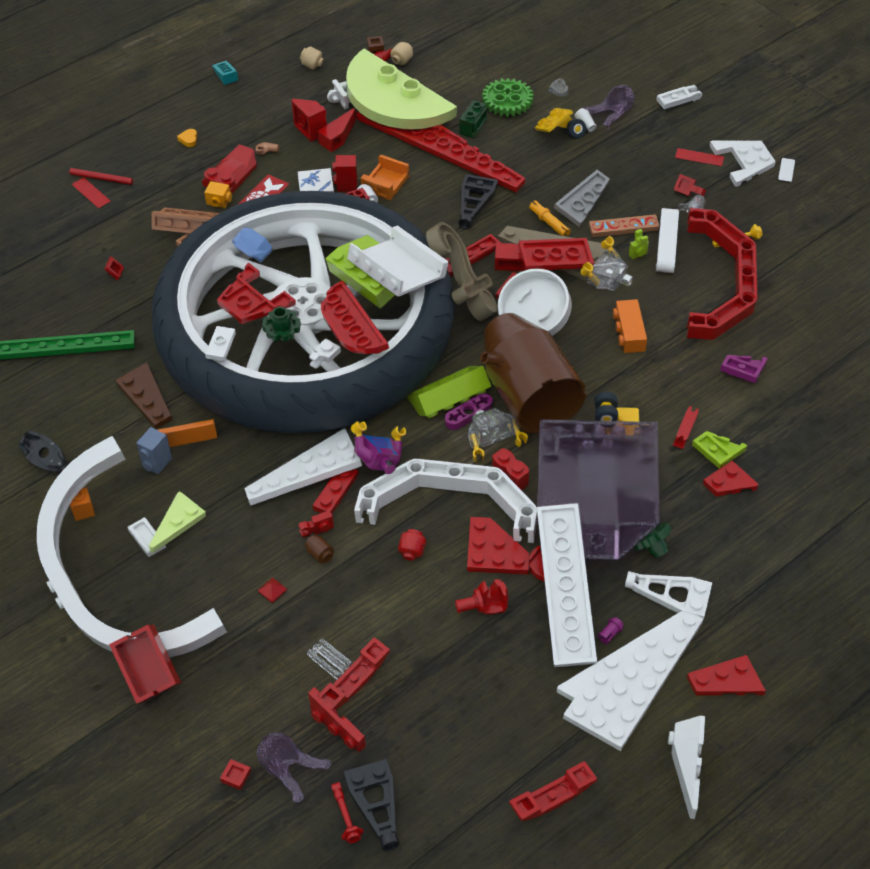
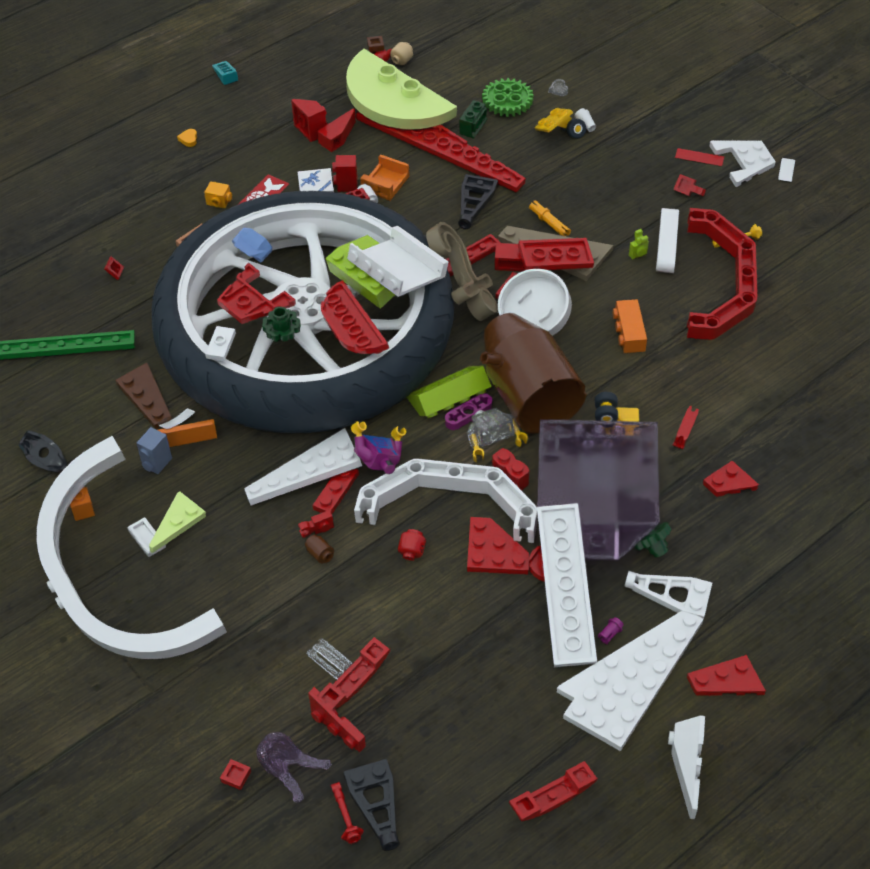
(91, 192): red sticker -> none
(113, 178): red bar -> none
(145, 663): red piece -> none
(179, 219): nougat fence -> none
(179, 419): none -> white sticker
(233, 168): red slope -> none
(264, 148): nougat arm -> none
(272, 590): red slope -> none
(311, 58): tan head -> none
(324, 351): white plate -> none
(339, 94): white hips -> none
(485, 599): red piece -> none
(582, 198): light grey wing -> none
(608, 270): clear torso -> none
(619, 100): clear purple hair -> none
(623, 225): nougat tile -> none
(678, 96): white hinge -> none
(695, 202): clear animal -> none
(717, 448): lime wing -> none
(743, 367): magenta wing -> none

